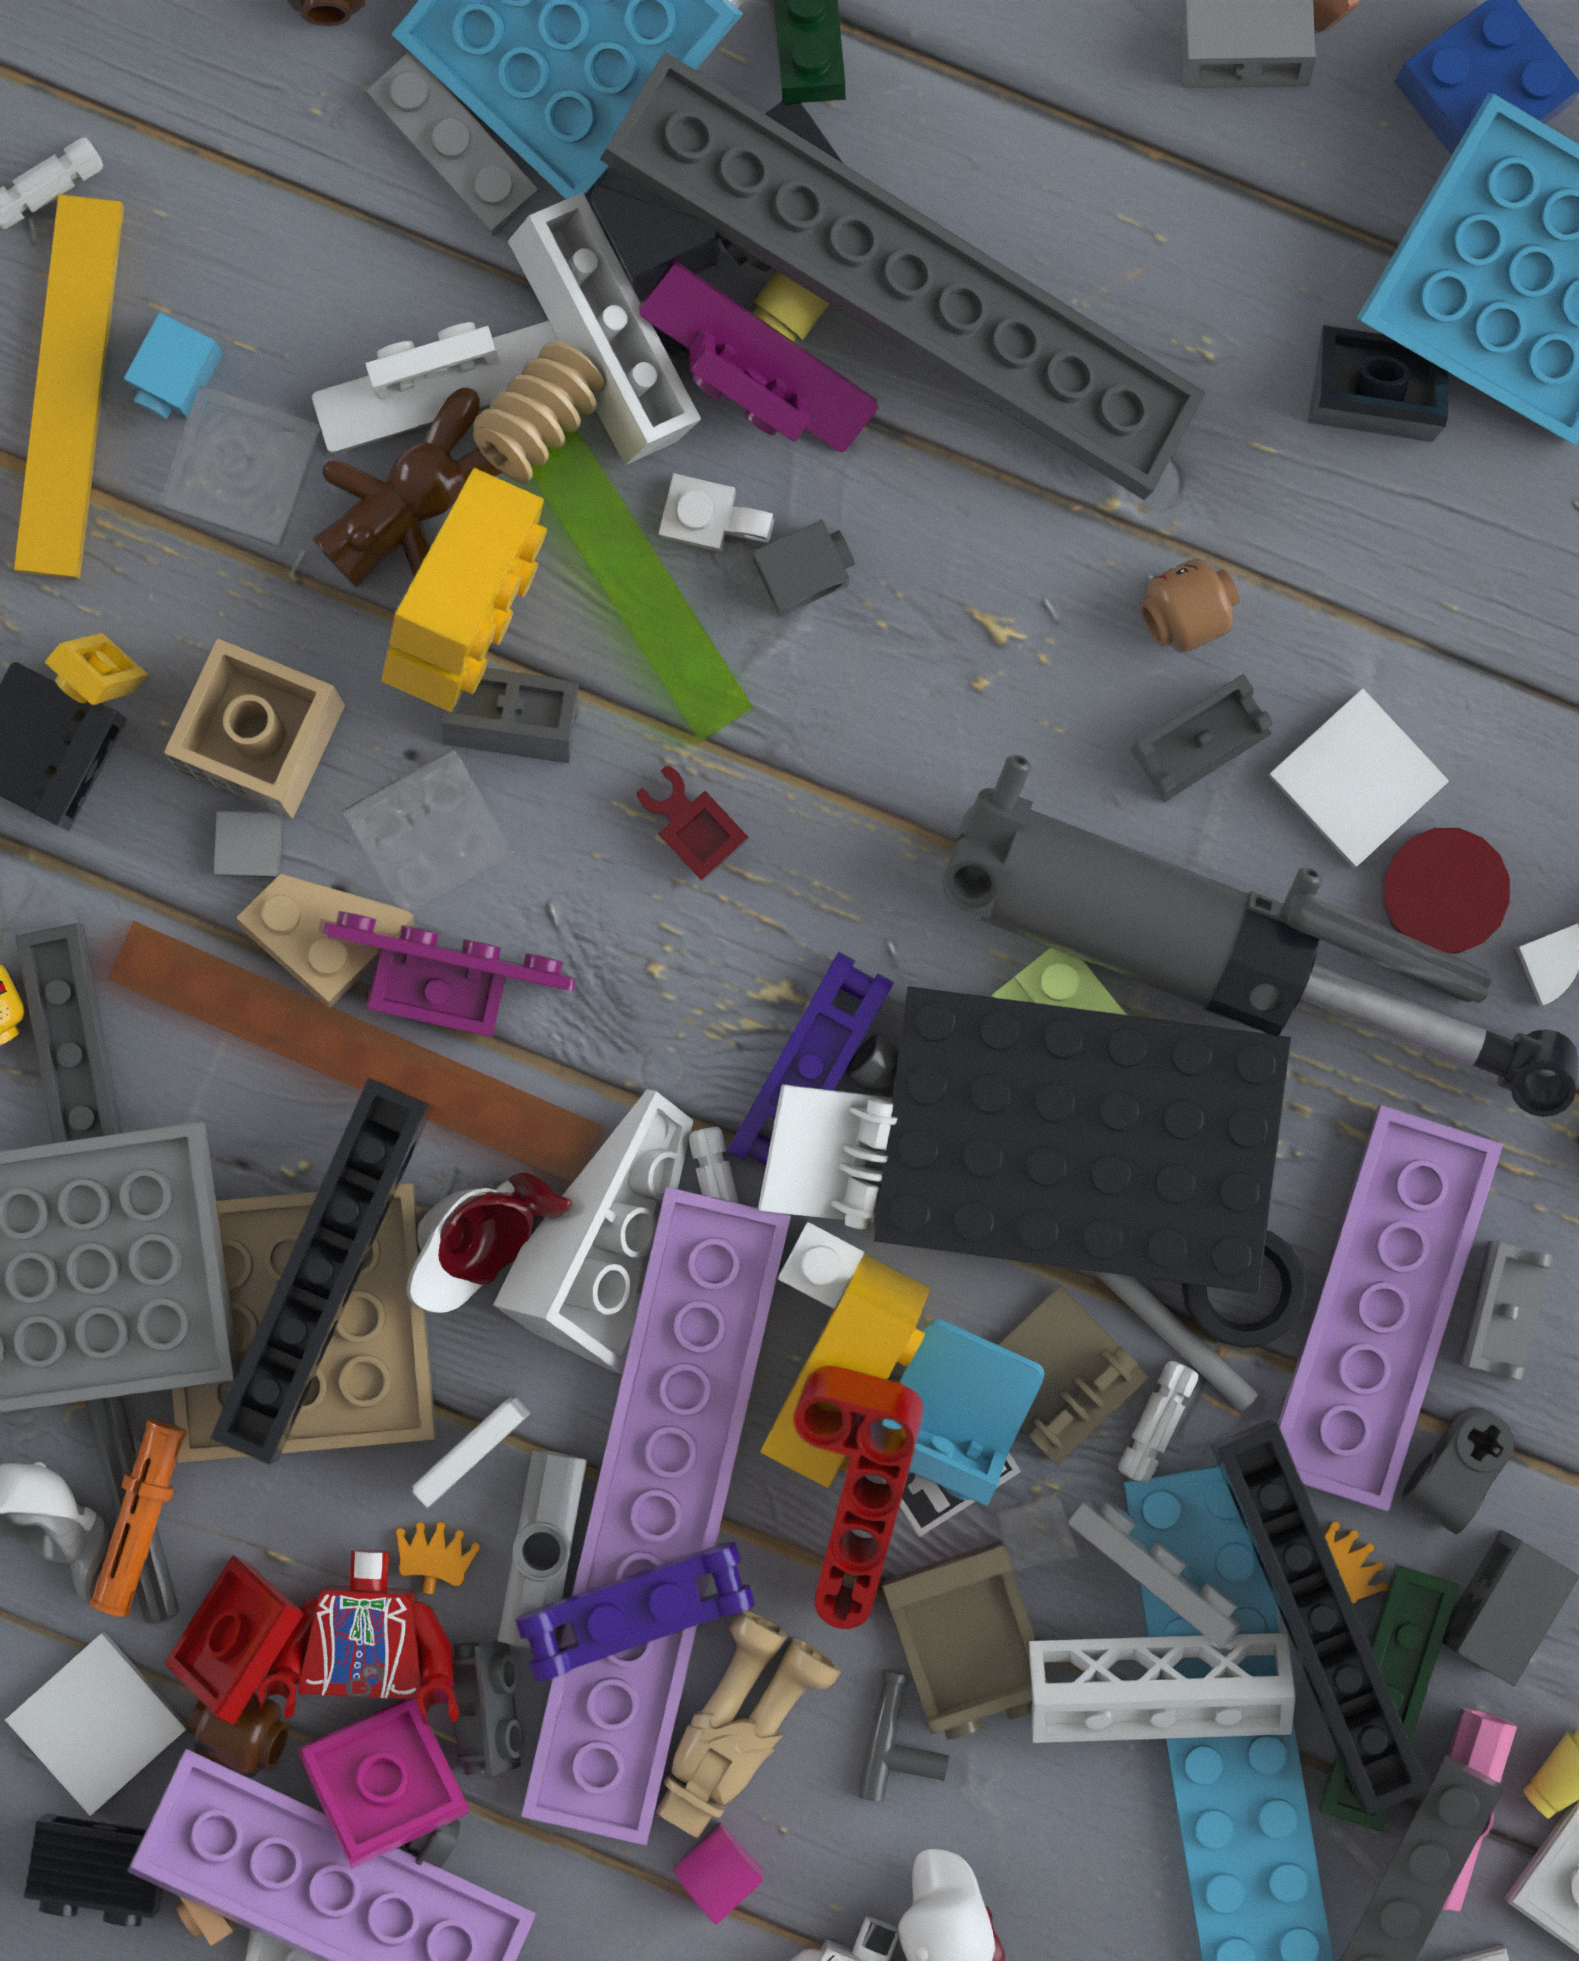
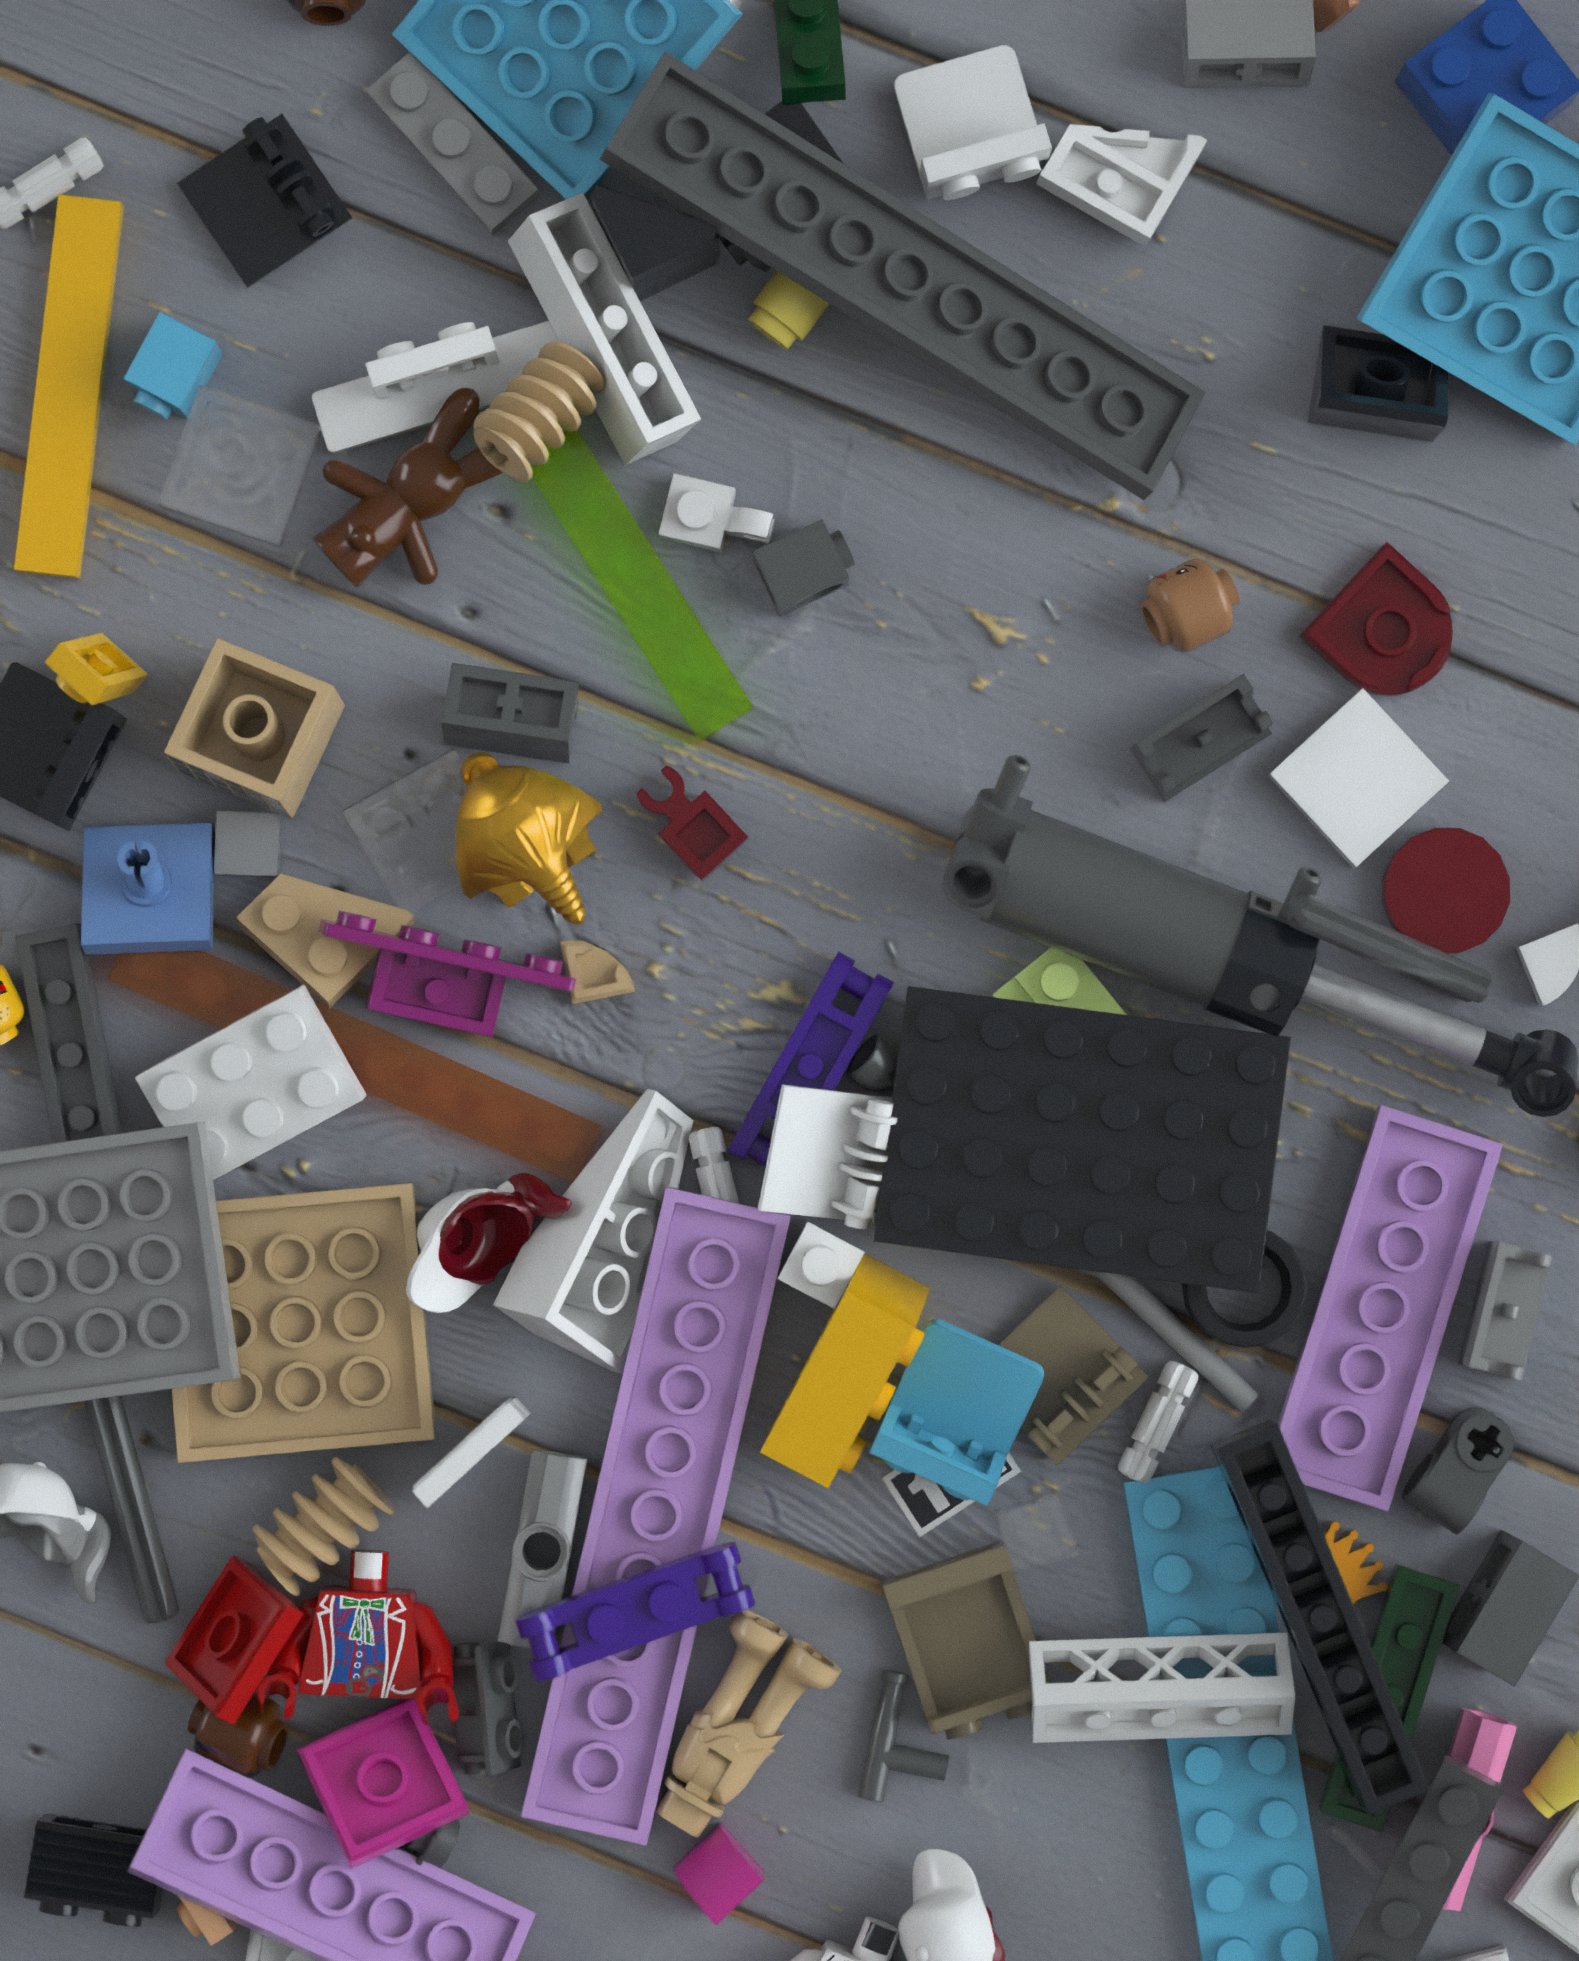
(96, 1723): white tile -> none
(144, 1497): orange pin -> none
(148, 888): none -> medium blue tile
(255, 1081): none -> white plate
(264, 199): none -> black hinge
(320, 1524): none -> tan piece
(321, 1272): black brick -> none
(434, 1559): light orange piece -> none
(465, 591): yellow piece -> none
(522, 834): none -> pearl gold piece
(596, 972): none -> tan tile
(755, 364): magenta bracket -> none
(862, 1504): red beam -> none
(971, 123): none -> white bracket
(1120, 175): none -> white wing
(1158, 1570): light grey plate -> none
(1384, 627): none -> dark red tile

